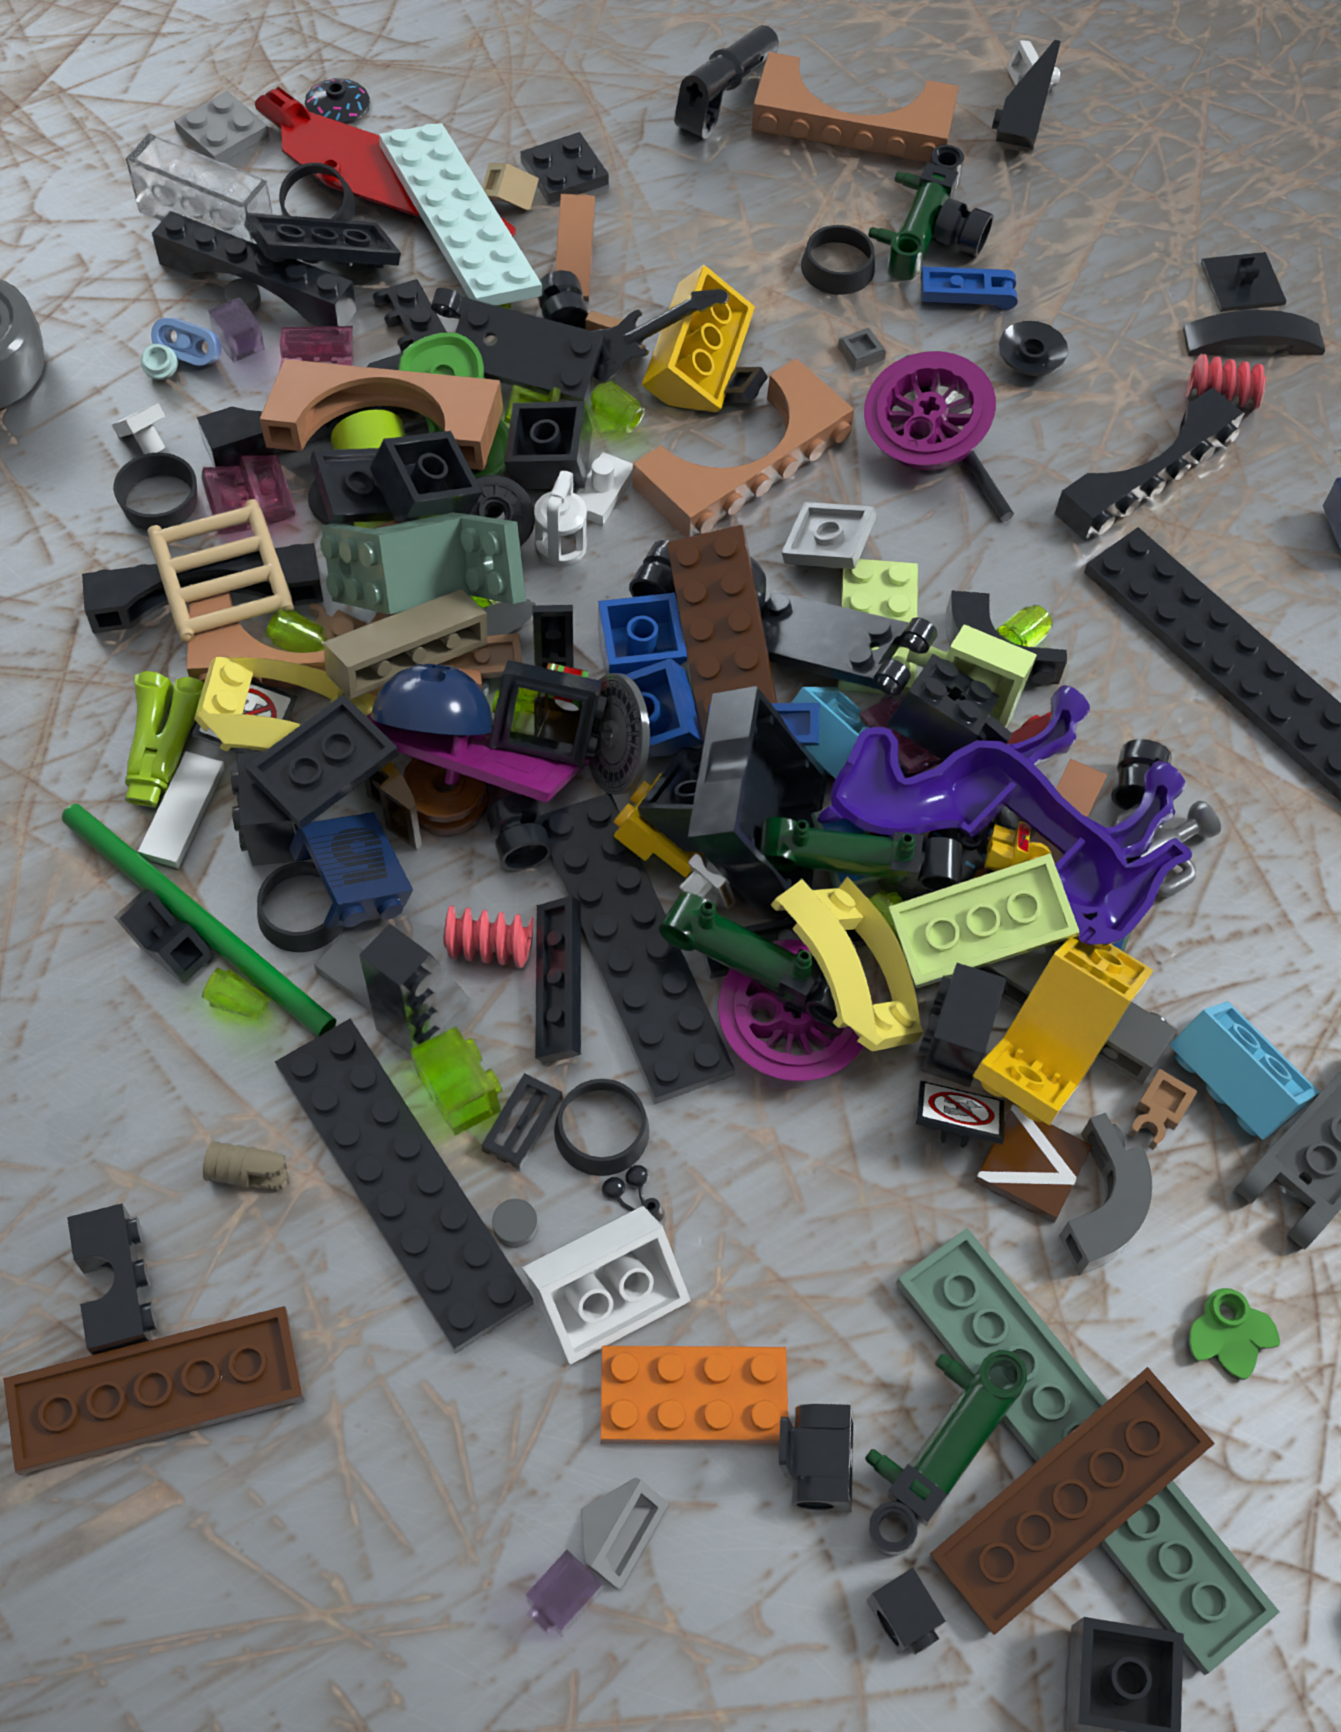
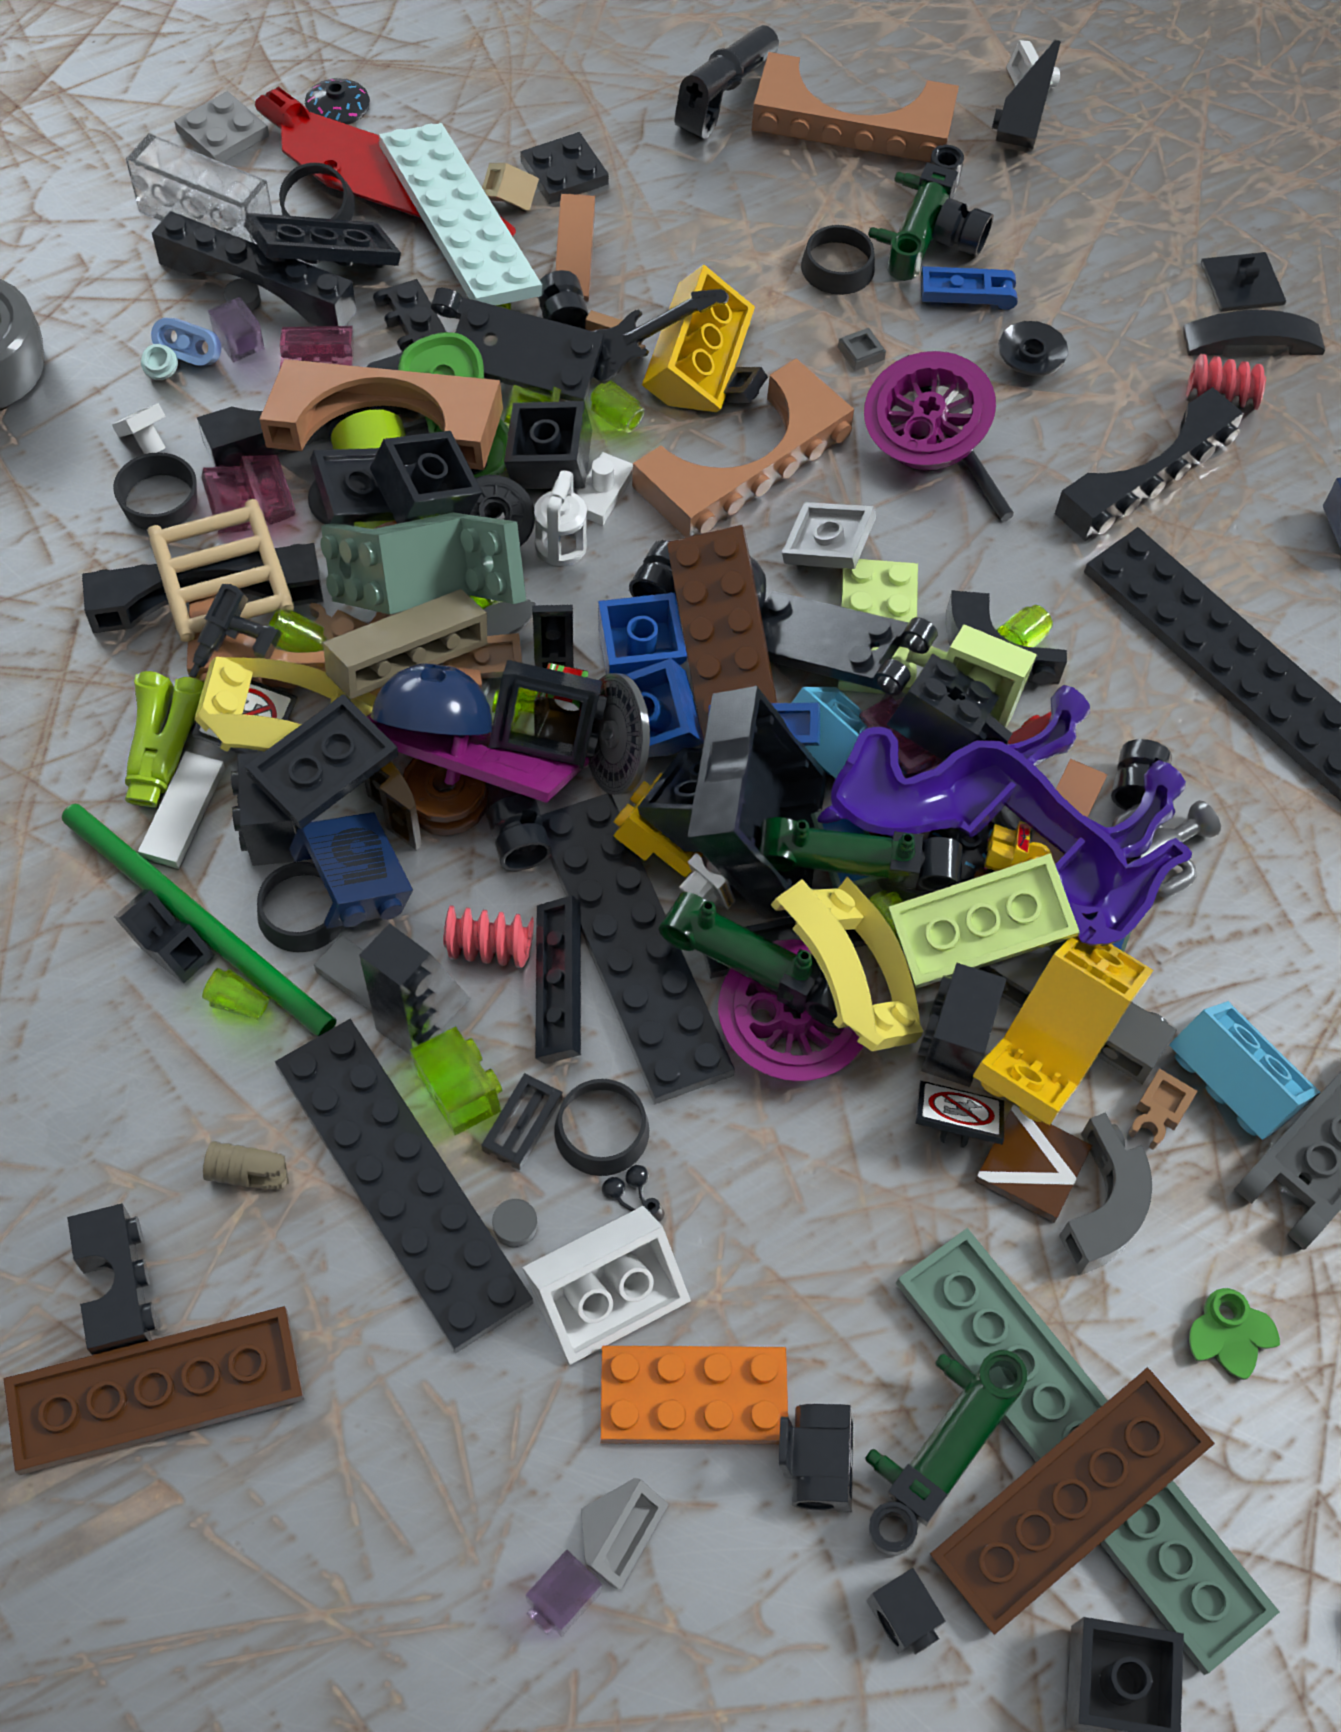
(224, 620): none -> black piece

